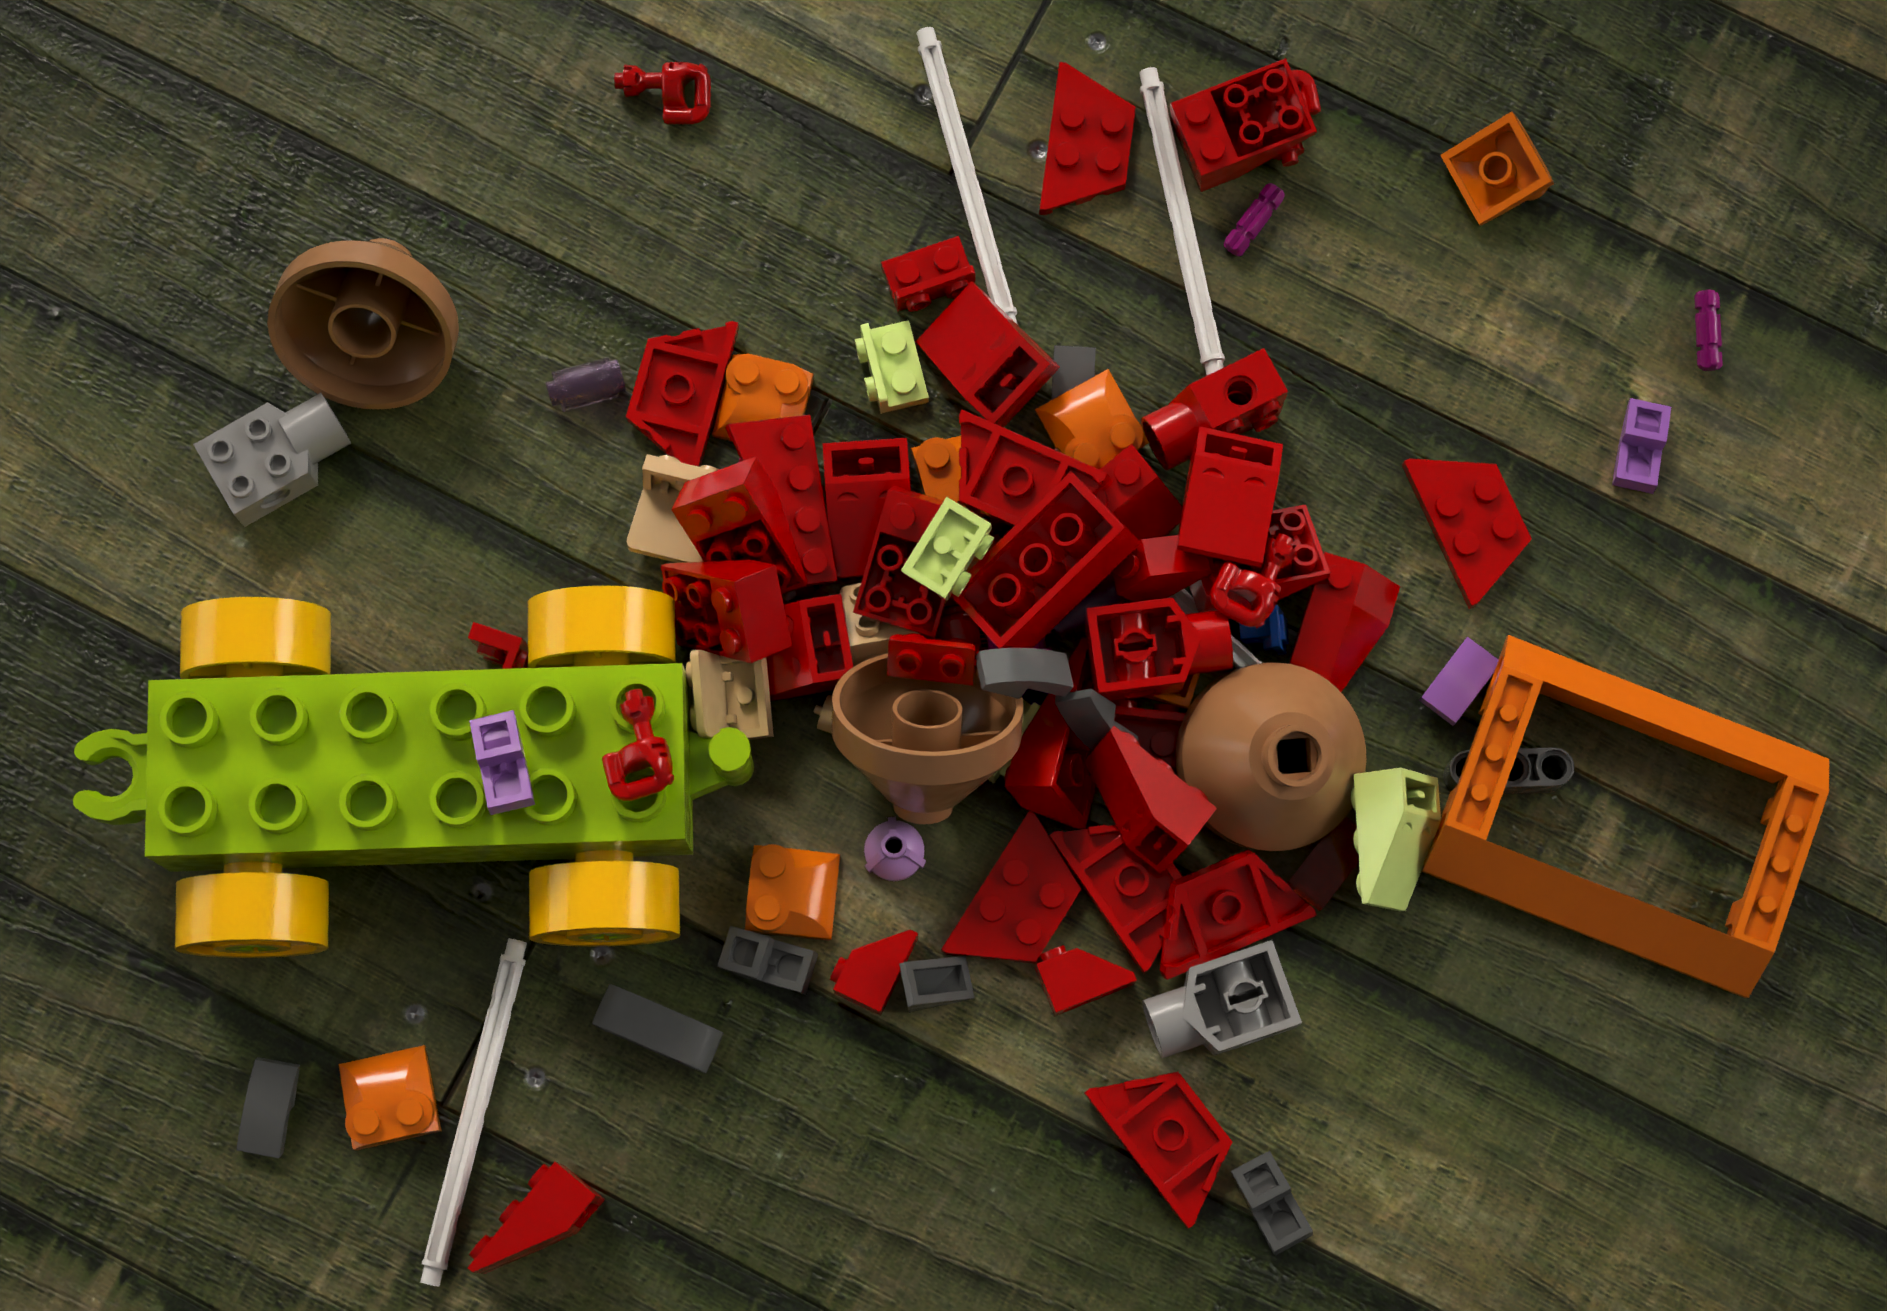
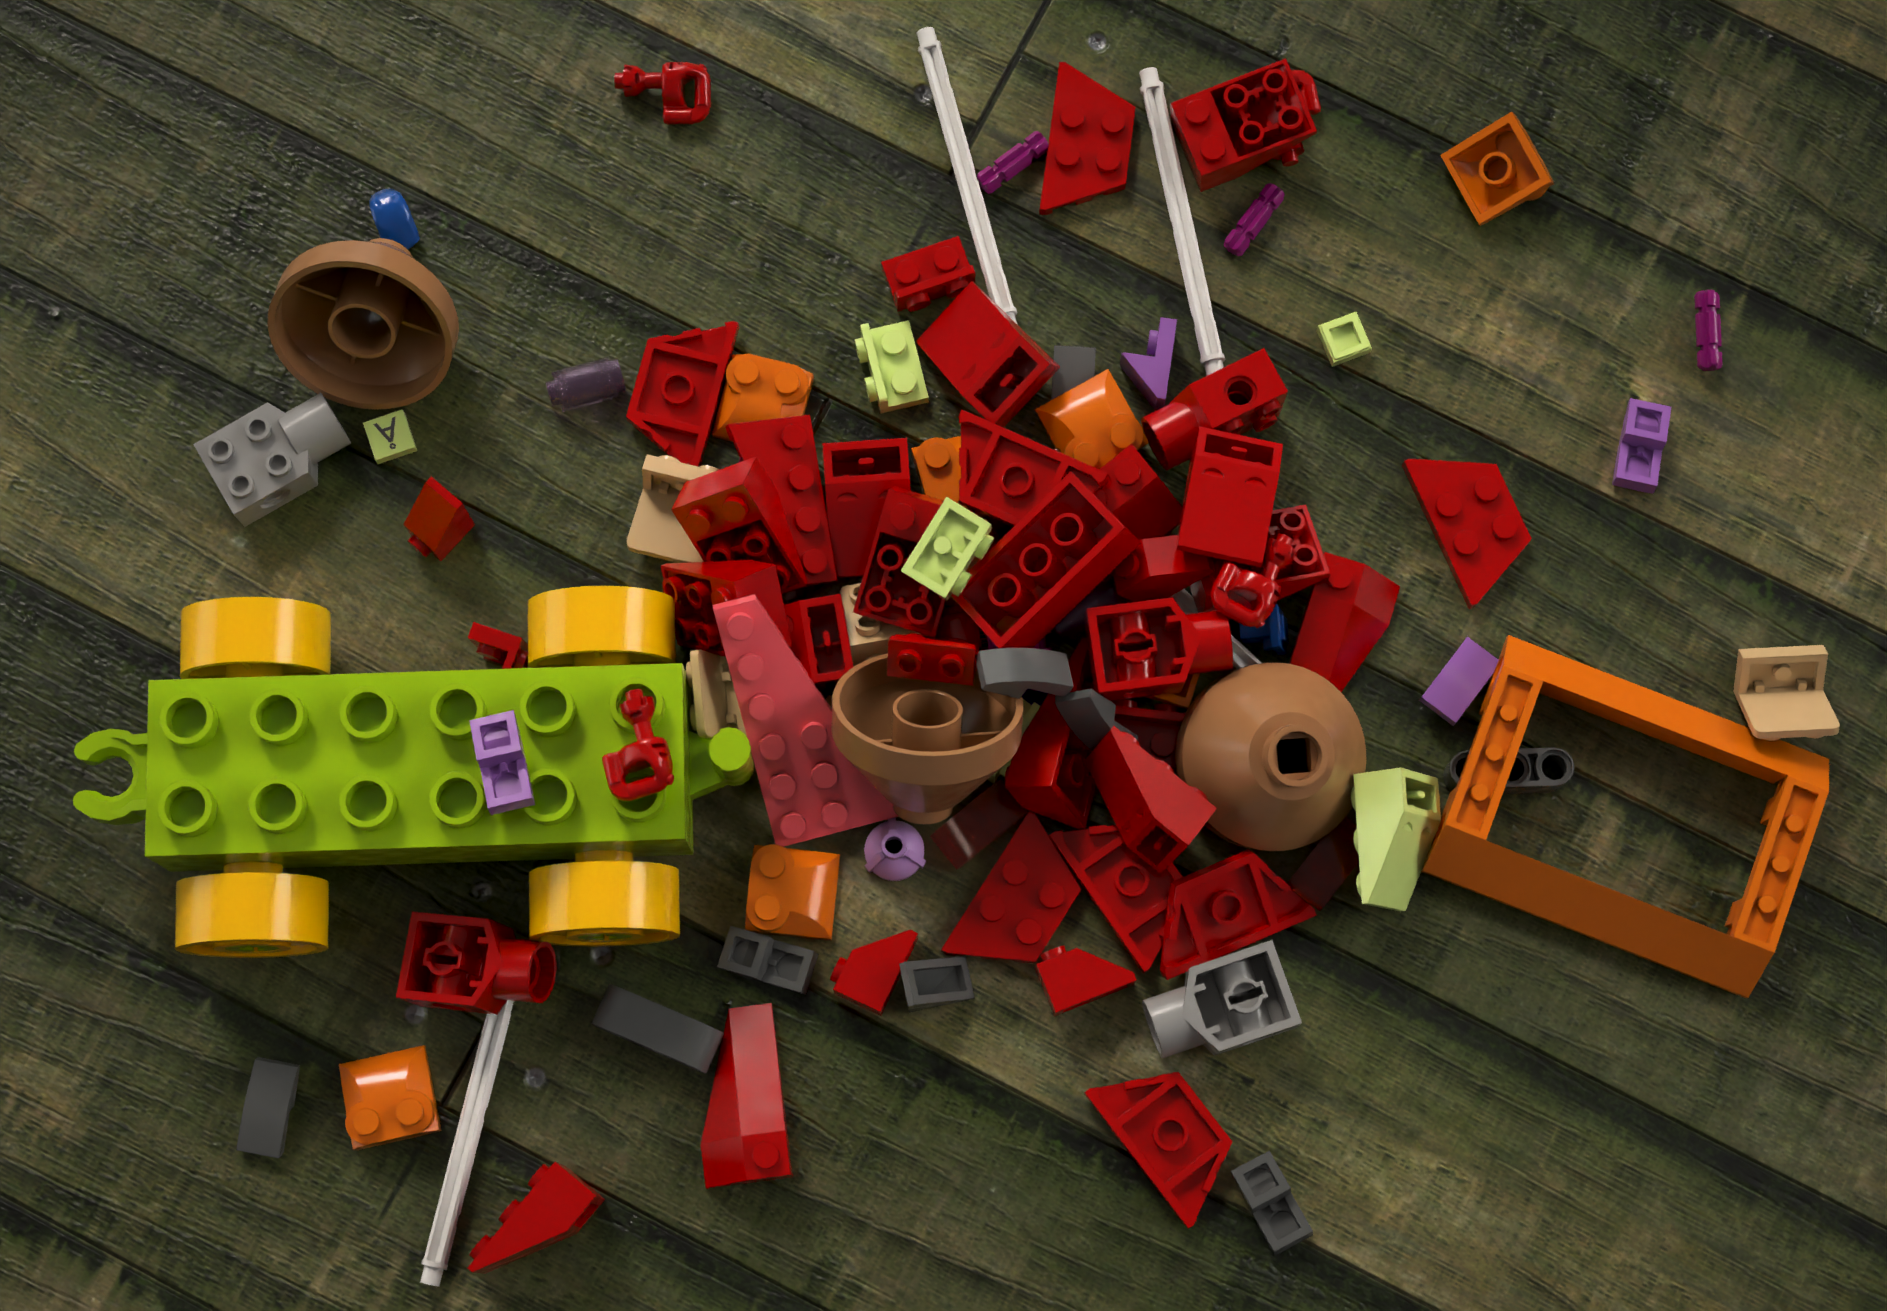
(390, 436): none -> yellowish green tile
(393, 217): none -> blue hair
(437, 521): none -> red slope
(472, 965): none -> red brick
(746, 1110): none -> red wedge
(800, 771): none -> coral wing
(978, 824): none -> clear red slope
(1012, 162): none -> magenta axle
(1149, 372): none -> medium lavender slope
(1344, 339): none -> yellowish green tile
(1784, 692): none -> tan bracket

